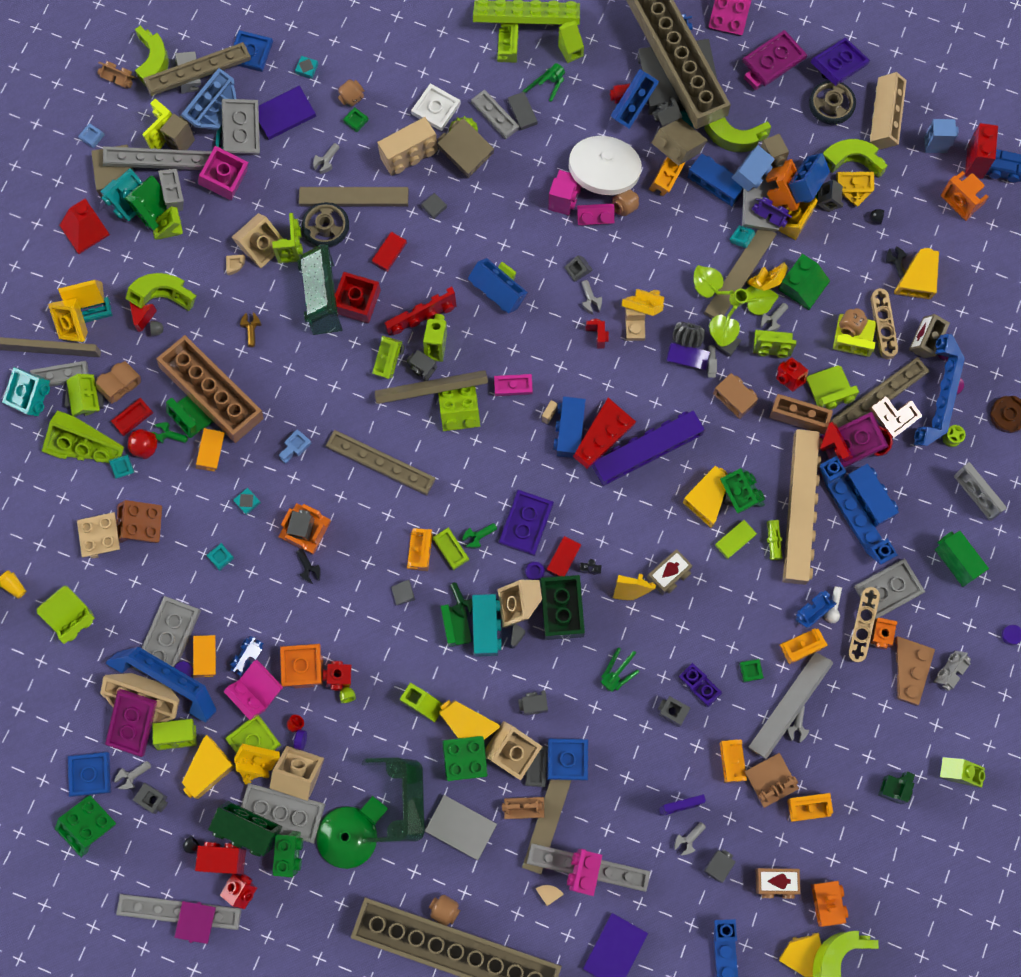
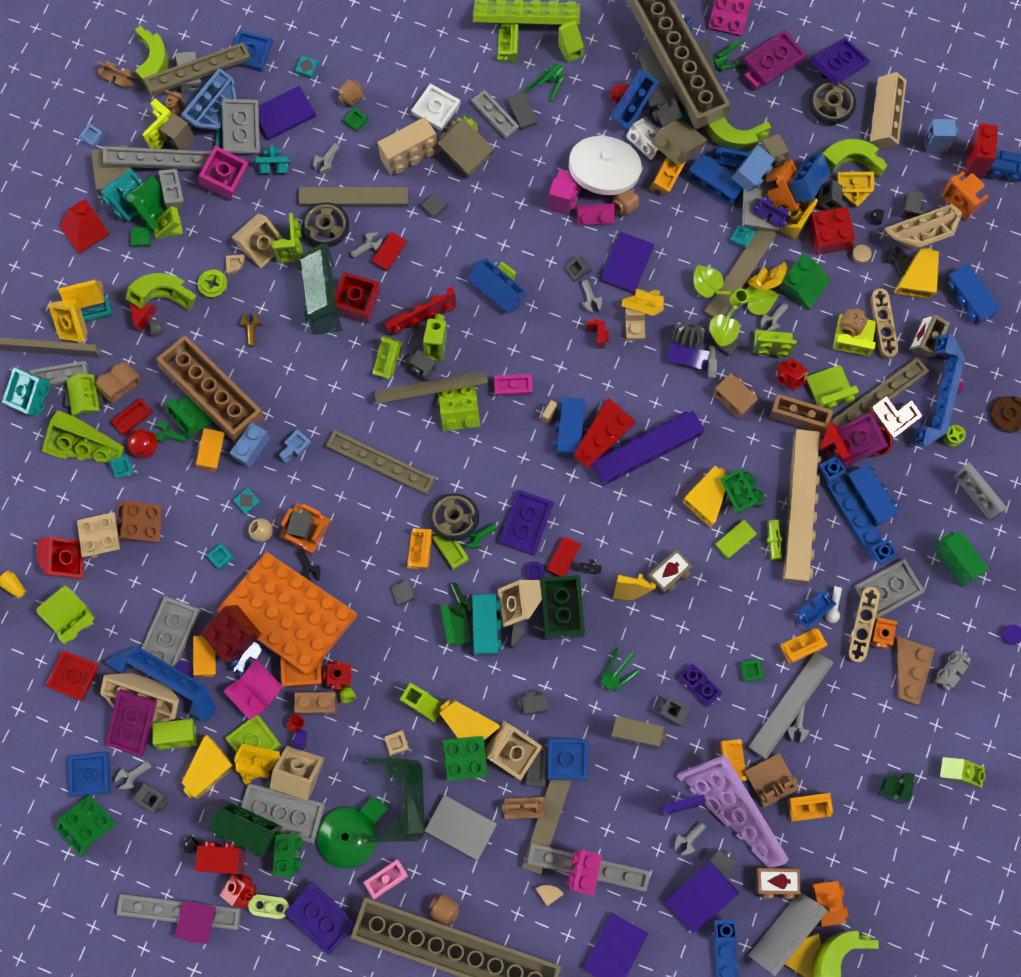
(60, 557): none -> red slope
(72, 675): none -> red plate
(141, 237): none -> green tile
(175, 103): none -> medium nougat hinge
(210, 276): none -> lime gear
(231, 633): none -> dark red brick
(250, 445): none -> medium blue brick
(260, 530): none -> tan piece
(265, 162): none -> teal hips
(269, 906): none -> yellowish green plate
(291, 613): none -> orange plate
(316, 703): none -> medium nougat brick
(320, 918): none -> dark purple tile
(368, 245): none -> light grey bar
(386, 879): none -> bright pink slope
(396, 743): none -> tan tile
(443, 529): none -> dark tan wheel
(627, 262): none -> dark purple tile
(638, 733): none -> dark tan brick
(642, 135): none -> white bracket
(702, 897): none -> dark purple tile
(721, 58): none -> green plant
(730, 157): none -> blue hinge
(734, 807): none -> lavender wing
(787, 933): none -> light grey tile
(831, 230): none -> red brick
(861, 254): none -> tan tile
(912, 205): none -> dark grey brick
(926, 227): none -> tan wedge
(972, 295): none -> blue brick

